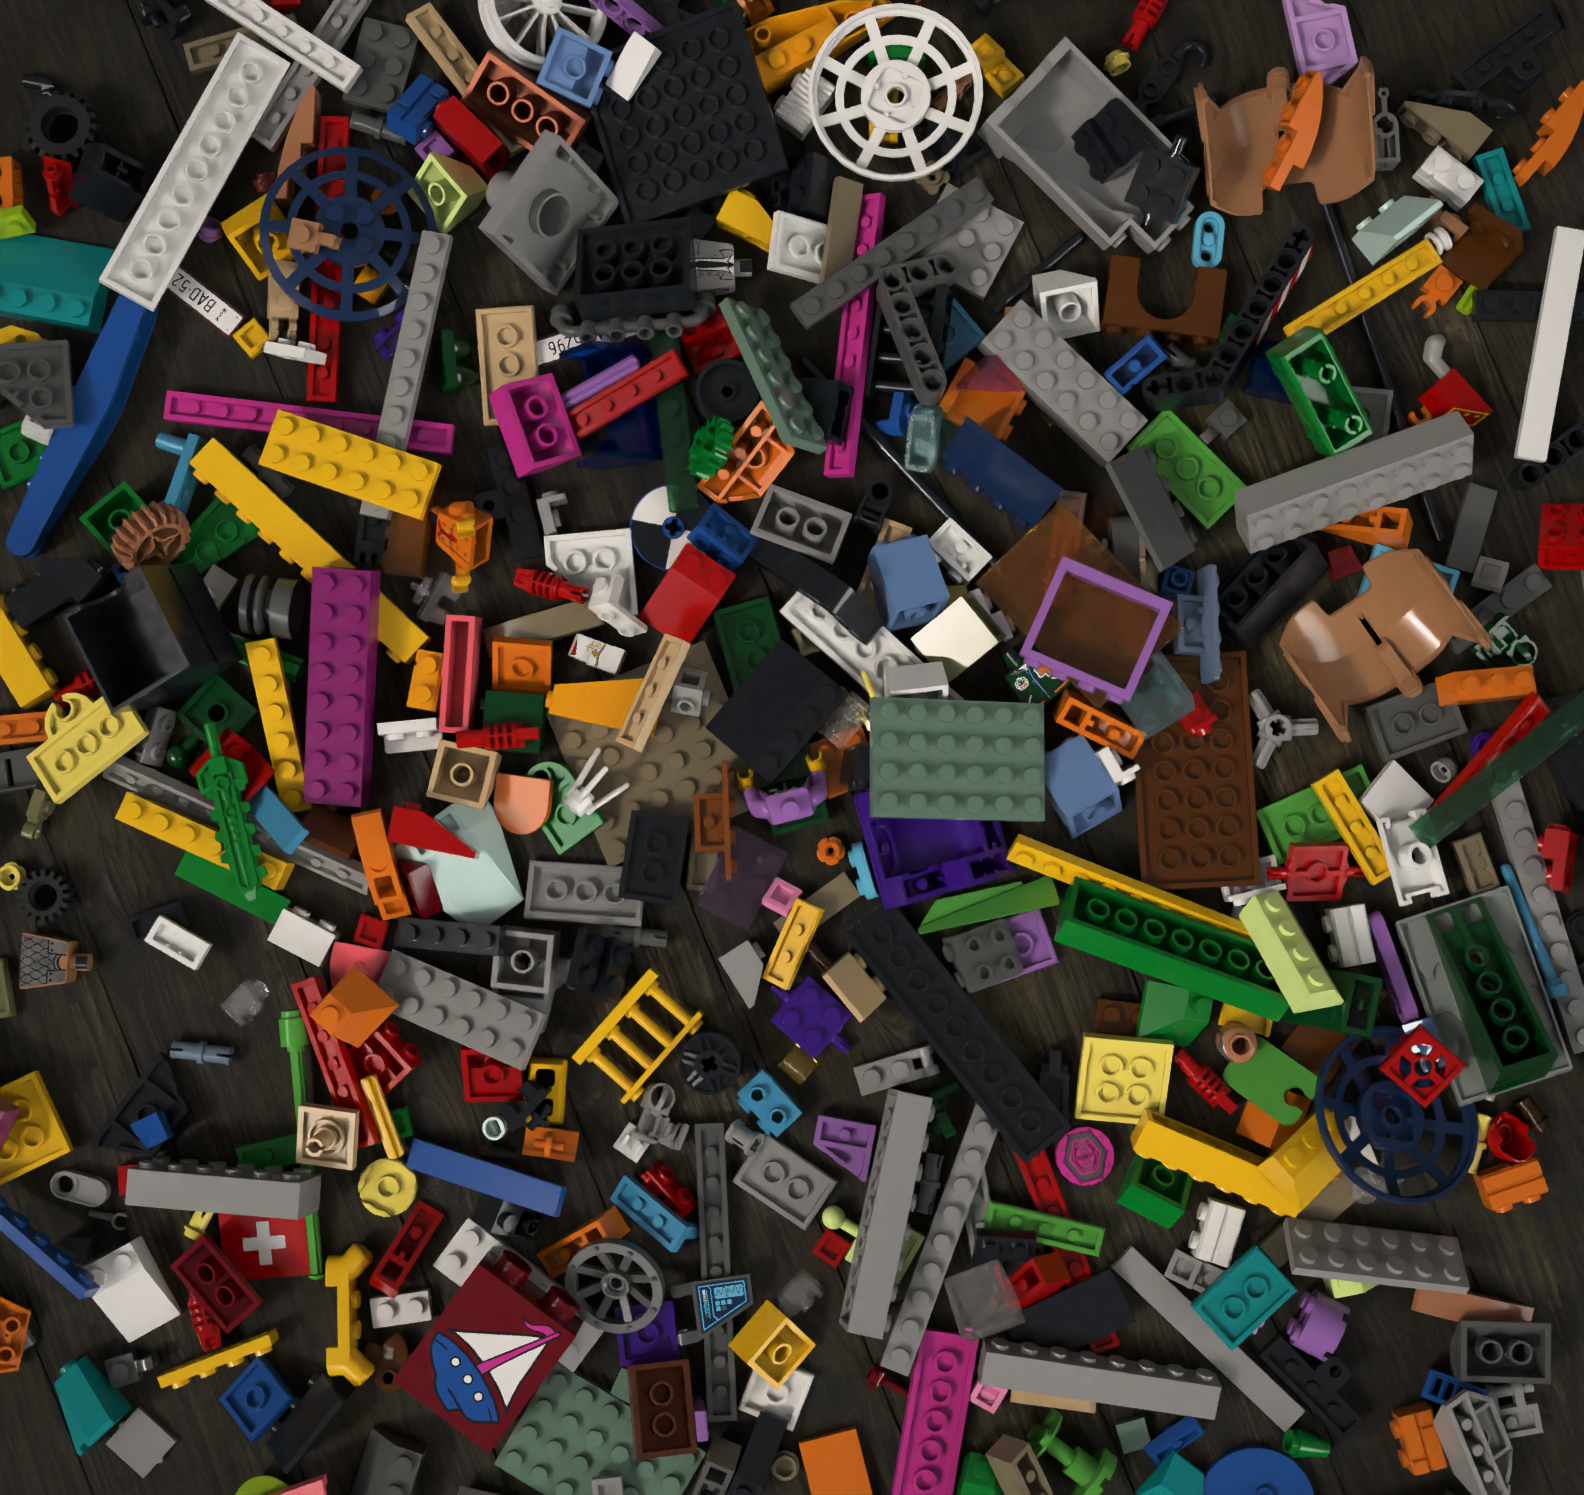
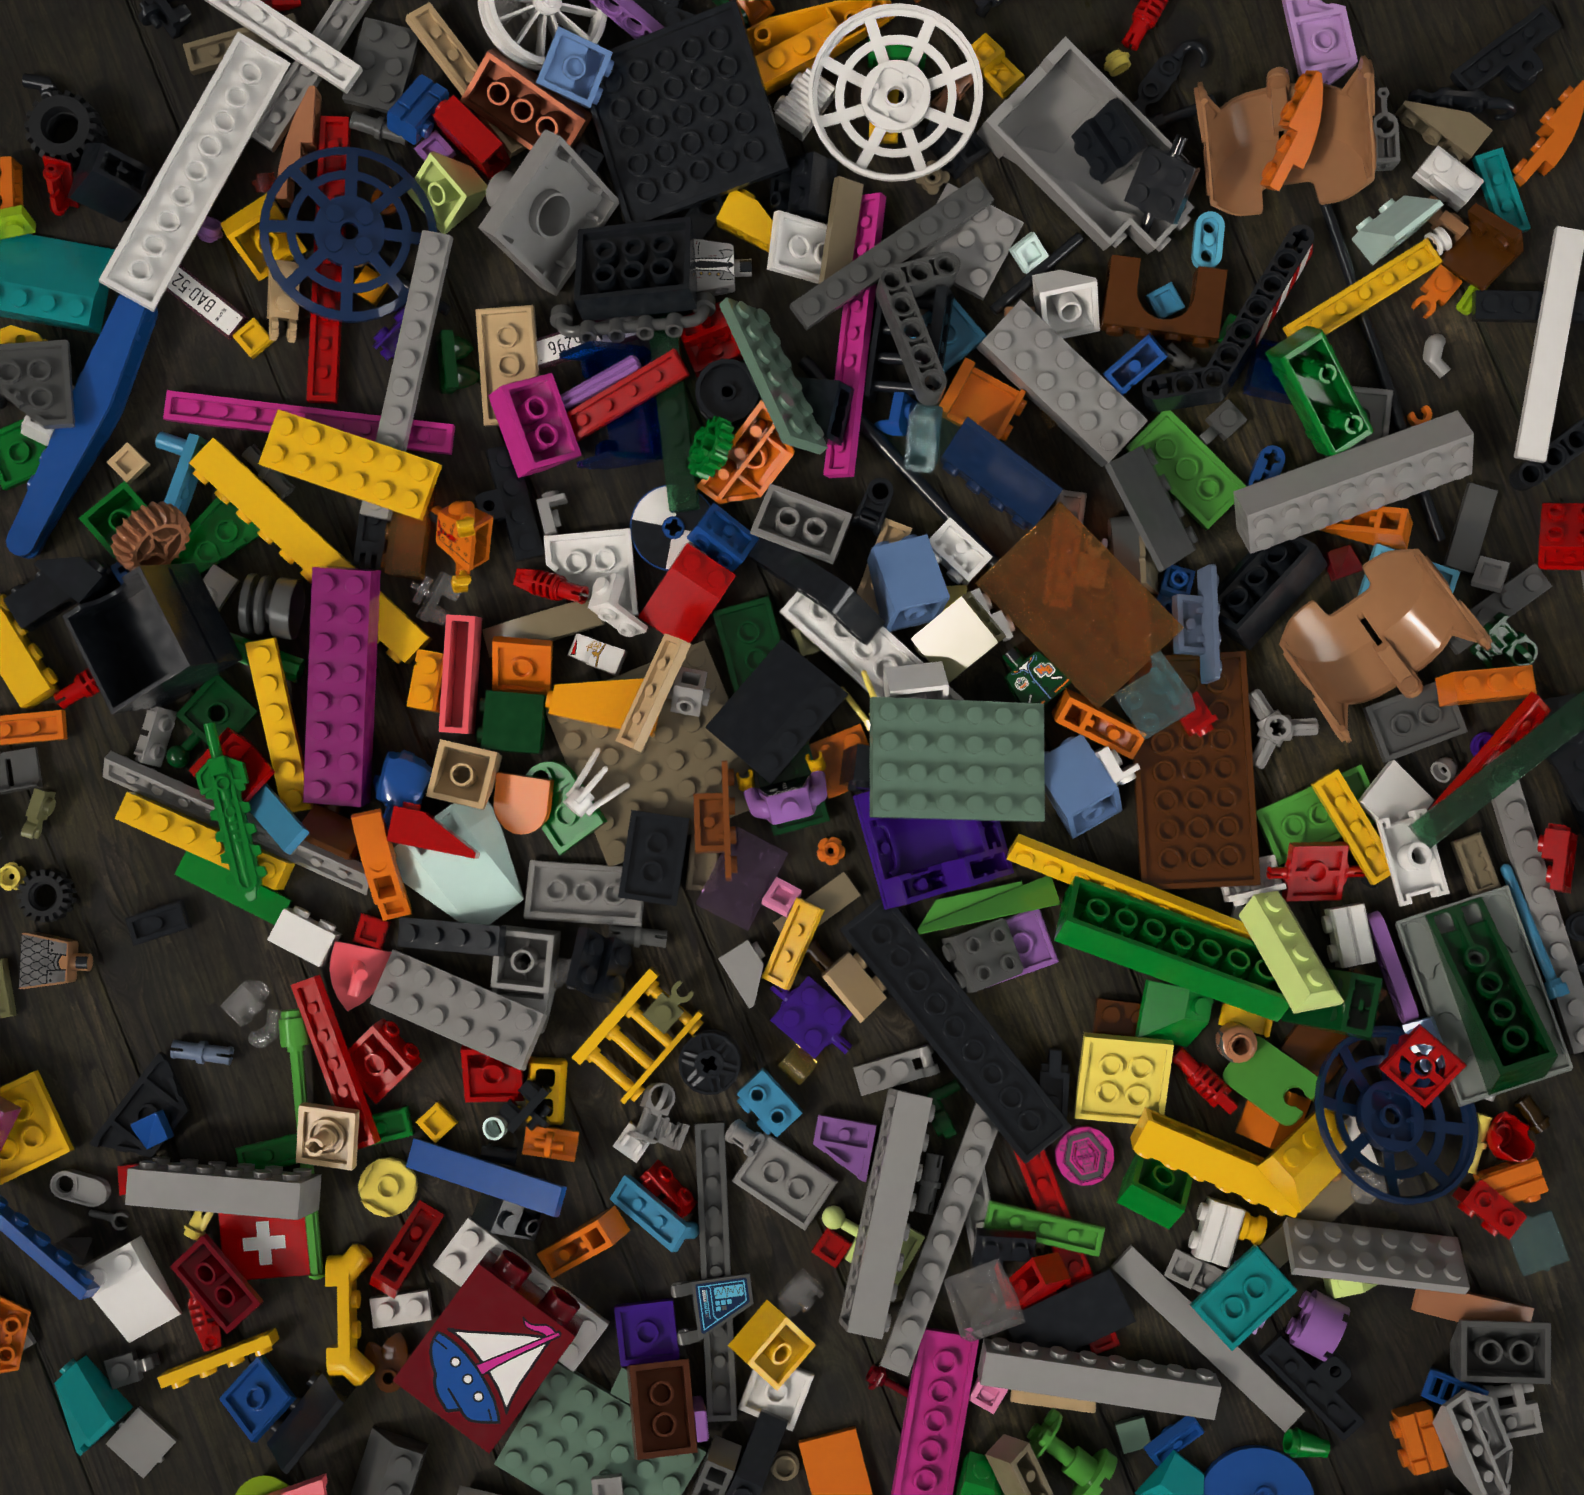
(82, 743): light yellow plate -> none
(128, 463): none -> tan plate
(178, 942): white tile -> none
(267, 1033): none -> clear arm
(303, 352): white plate -> none
(309, 236): medium nougat plate -> none
(354, 1008): orange slope -> none
(382, 1116): yellow axle -> none
(401, 779): none -> blue piece
(410, 735): white bracket -> none
(420, 887): dark red slope -> none
(436, 1122): none -> yellow tile
(498, 736): red hinge -> none
(616, 1283): dark grey wheel -> none
(632, 66): white slope -> none
(665, 1009): none -> olive plate
(845, 720): clear hips -> none
(860, 859): medium azure plate -> none
(990, 375): clear pink slope -> none
(1028, 252): none -> light aqua tile
(1115, 586): medium lavender window -> none
(1165, 301): none -> dark azure tile
(1253, 1228): none -> yellow wheel
(1260, 464): none -> blue beam
(1455, 394): red slope -> none
(1491, 1207): none -> red bracket
(1538, 1244): none -> clear light blue piece

